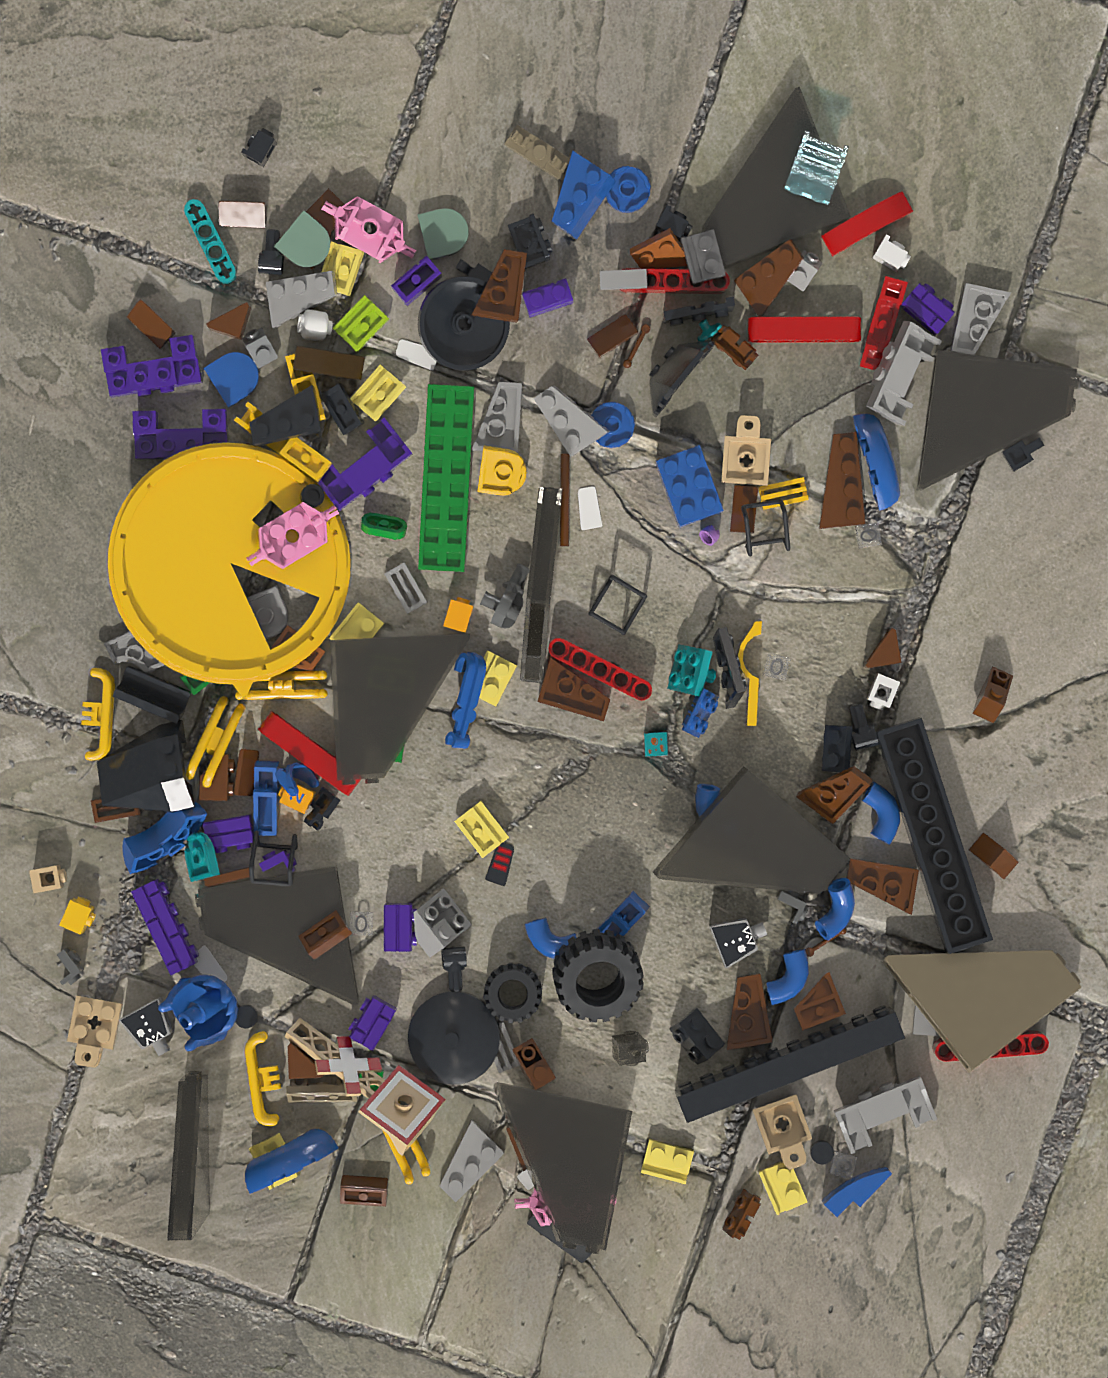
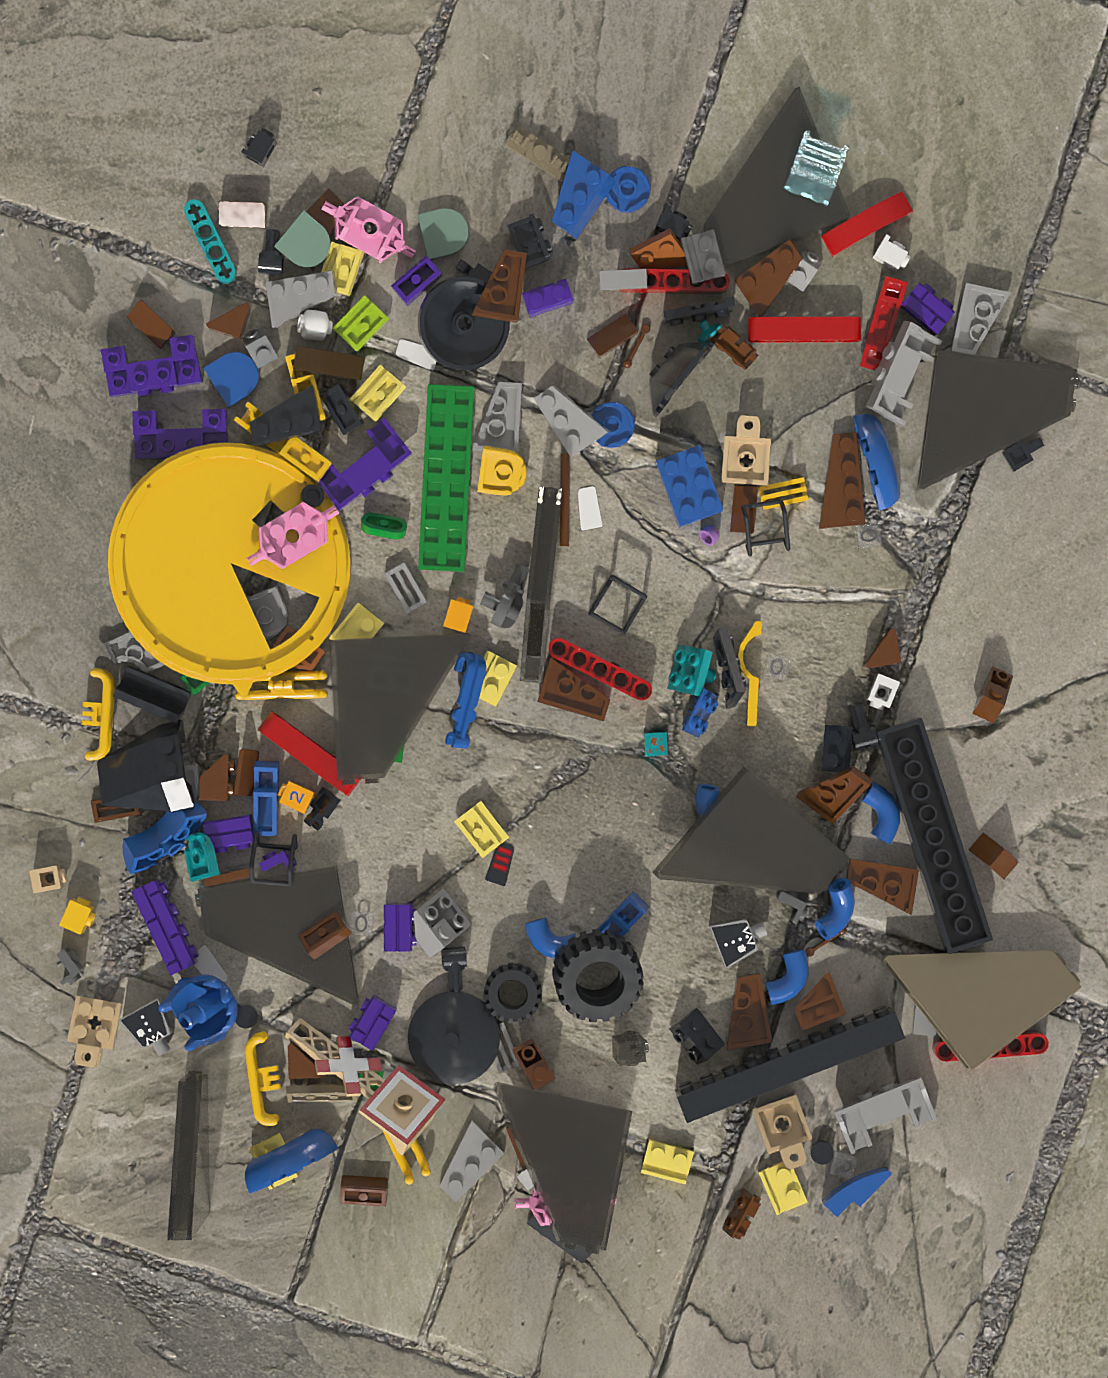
(215, 740): yellow piece -> none
(298, 771): blue helmet -> none

